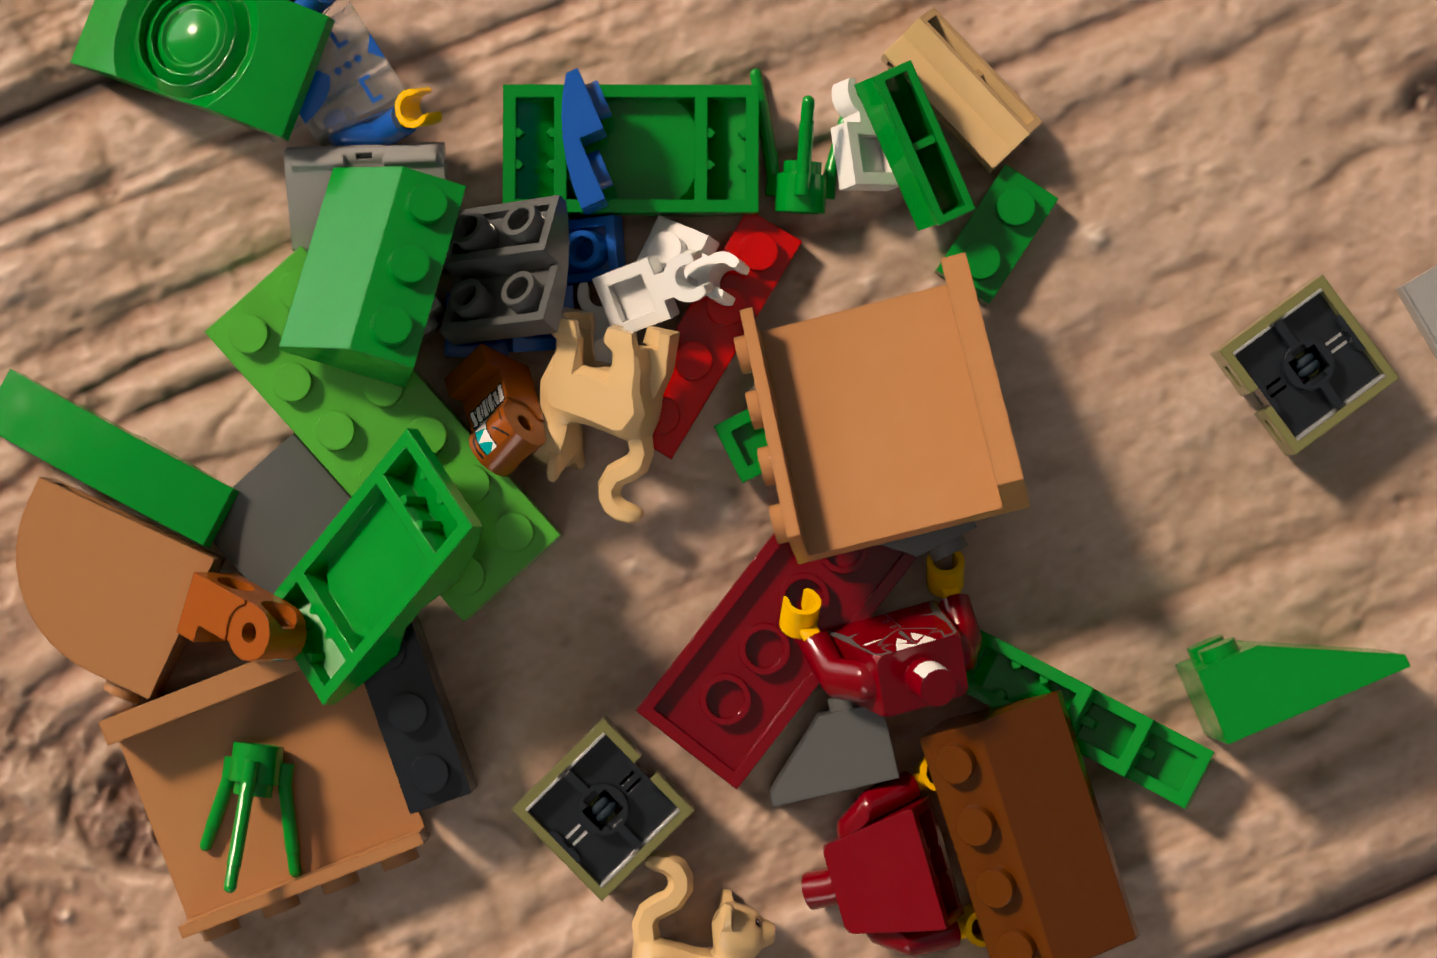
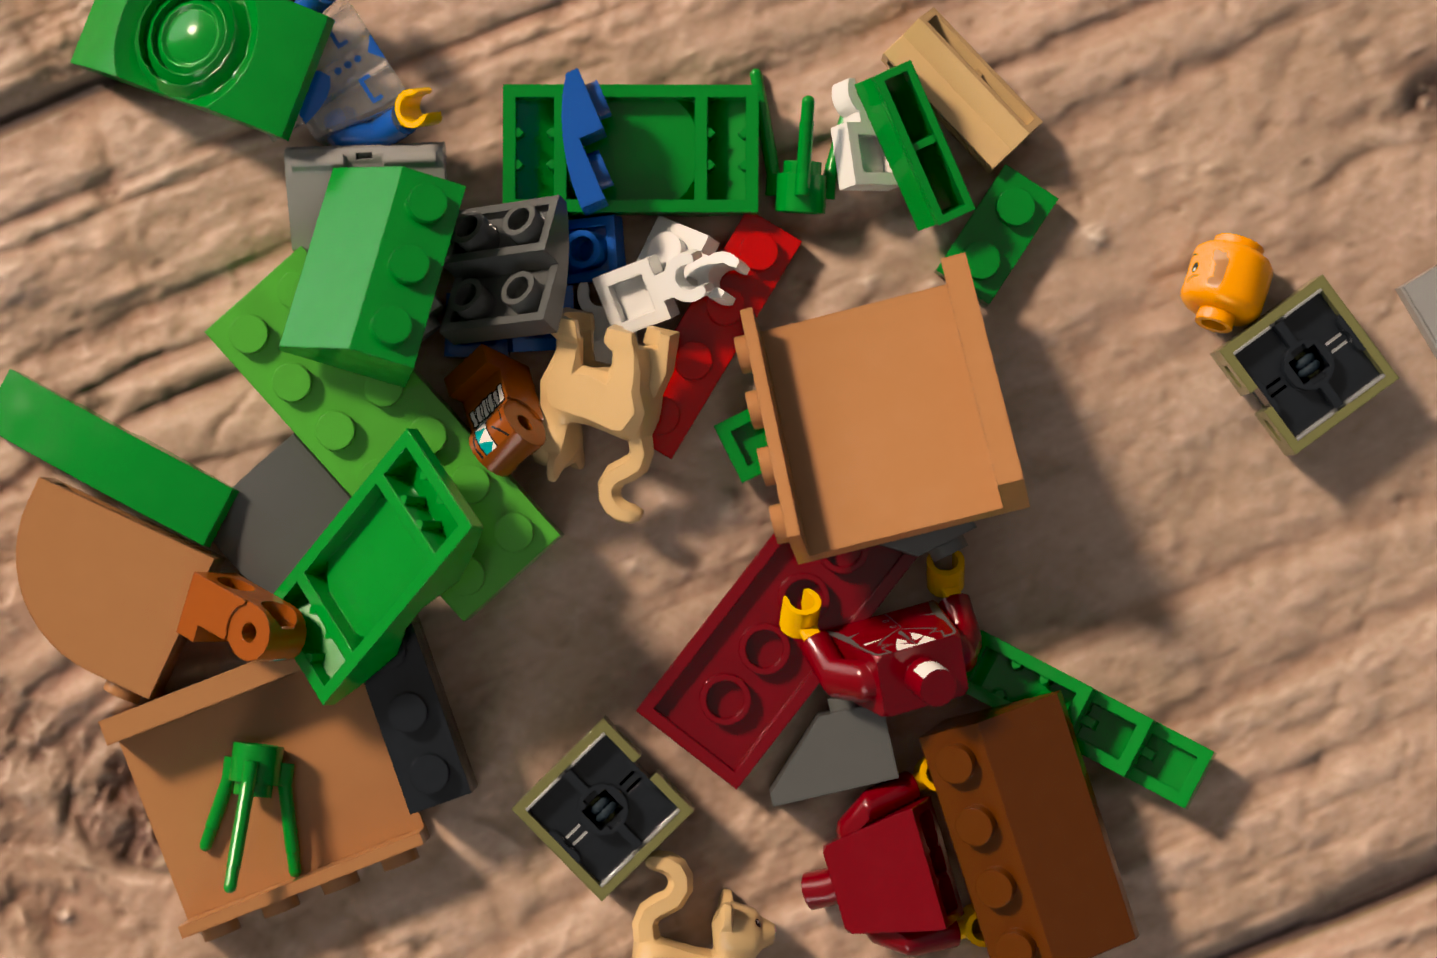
(1227, 282): none -> light orange head
(1257, 684): green slope -> none

